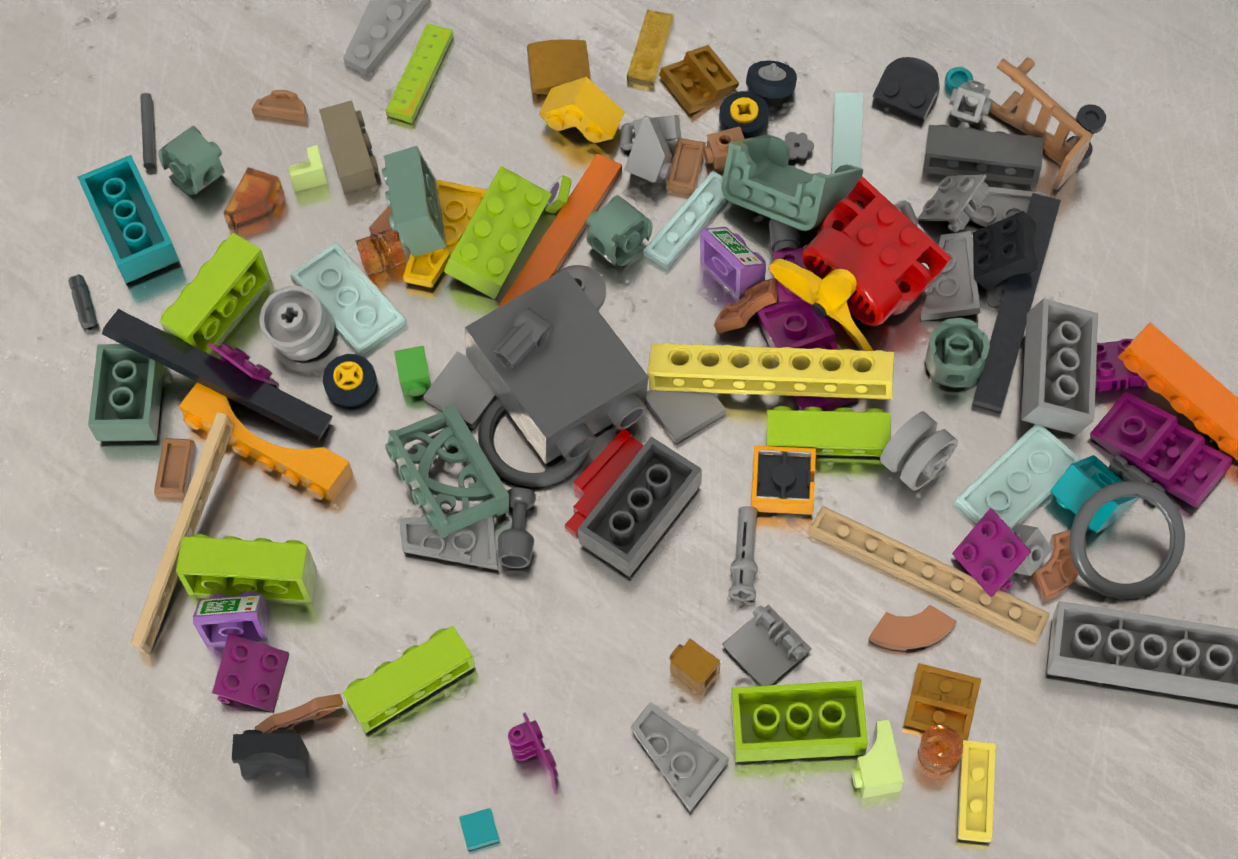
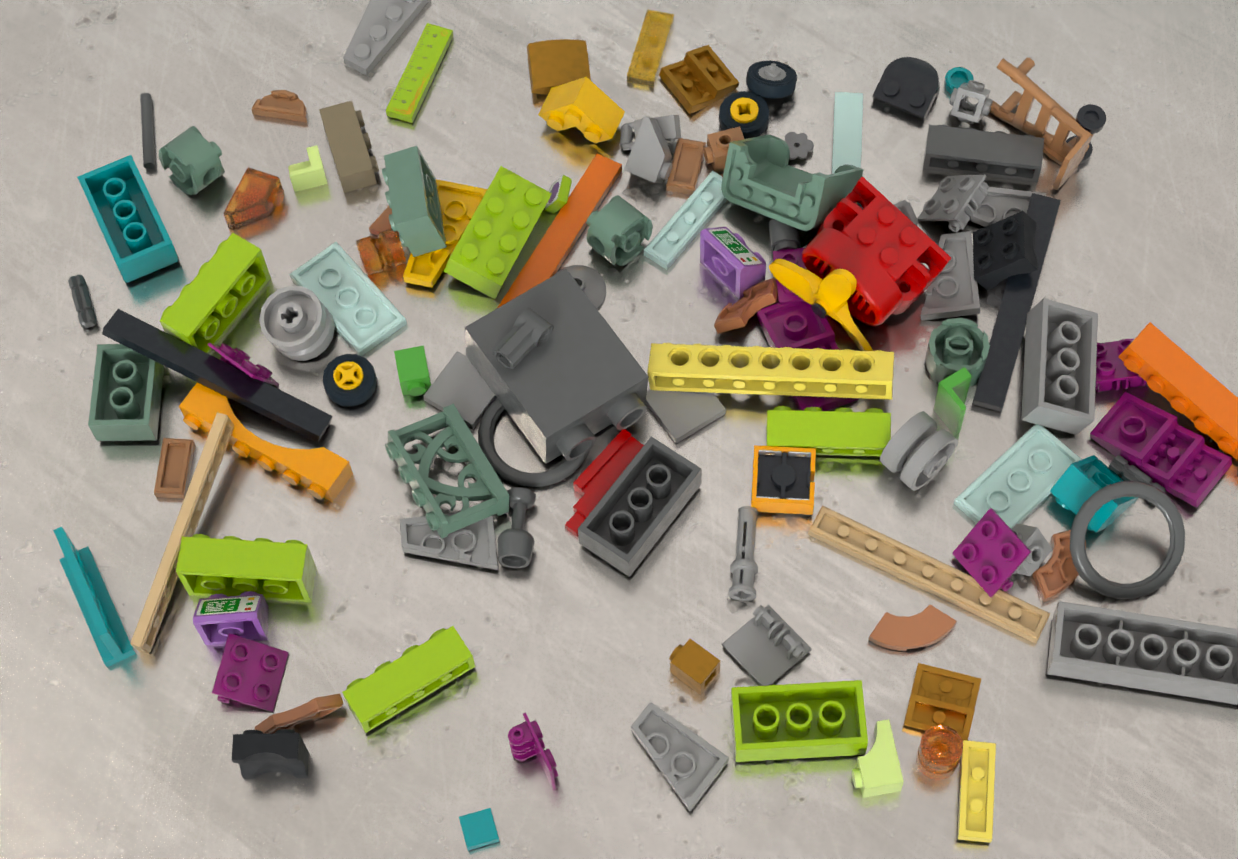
(94, 601): none -> teal fence
(951, 399): none -> bright green panel

